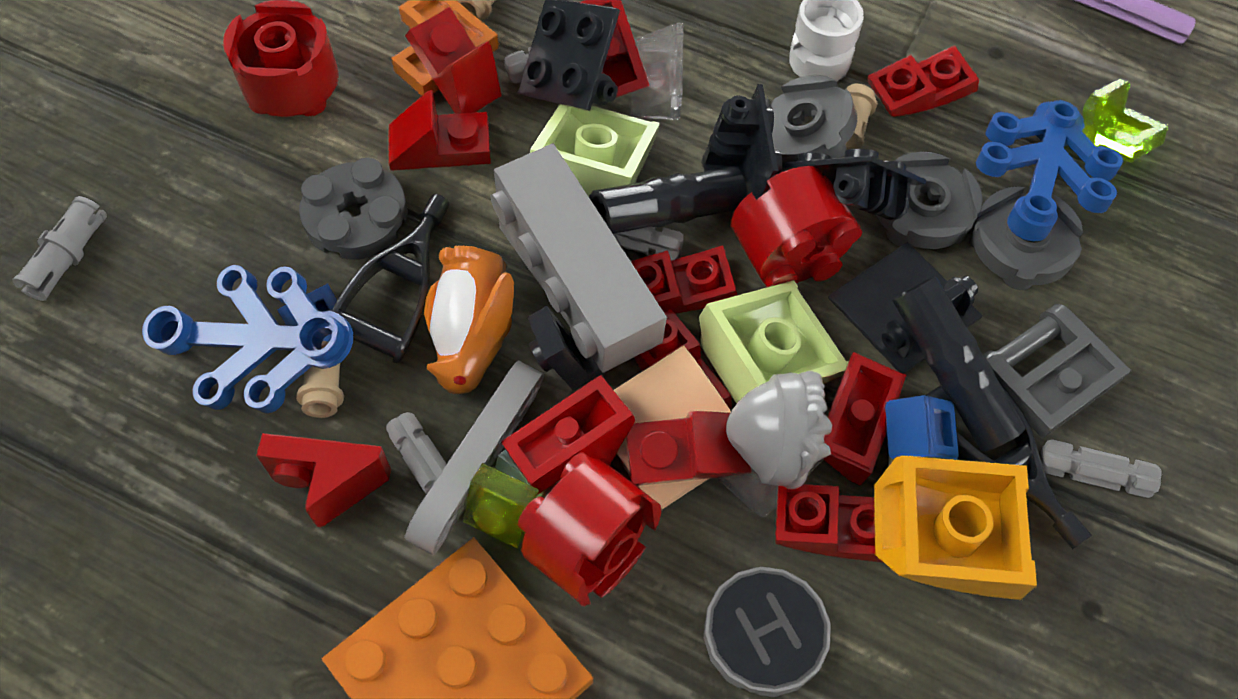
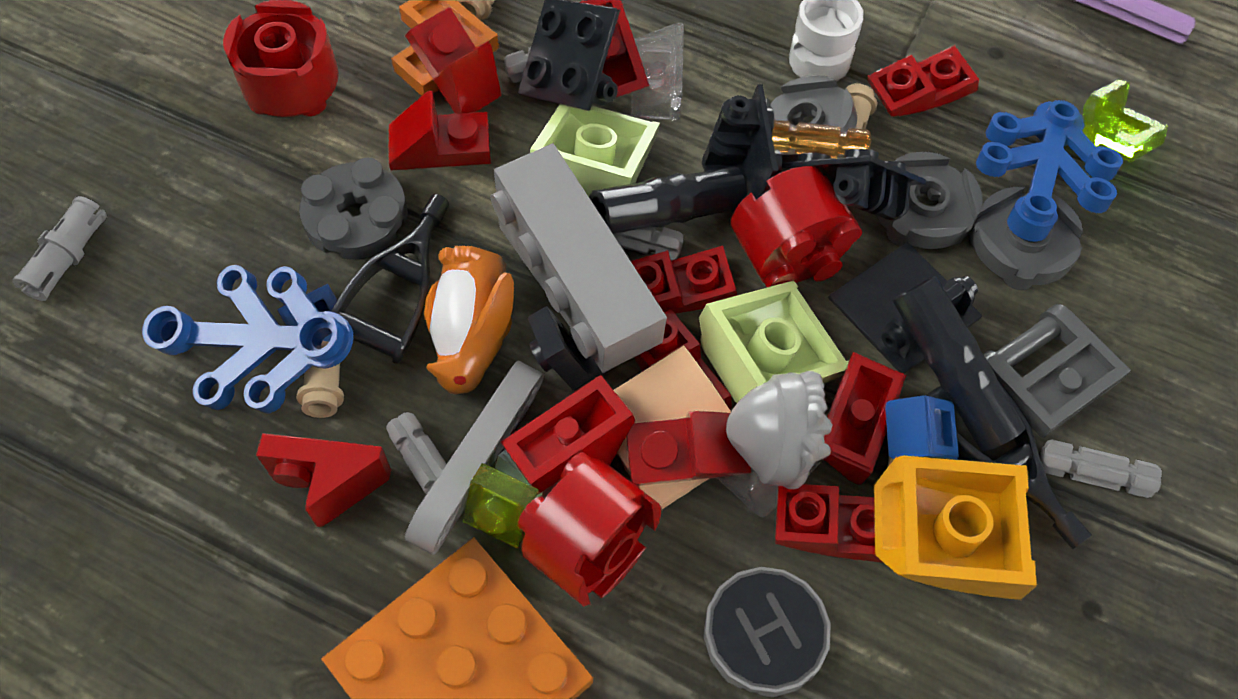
(818, 138): none -> clear orange axle

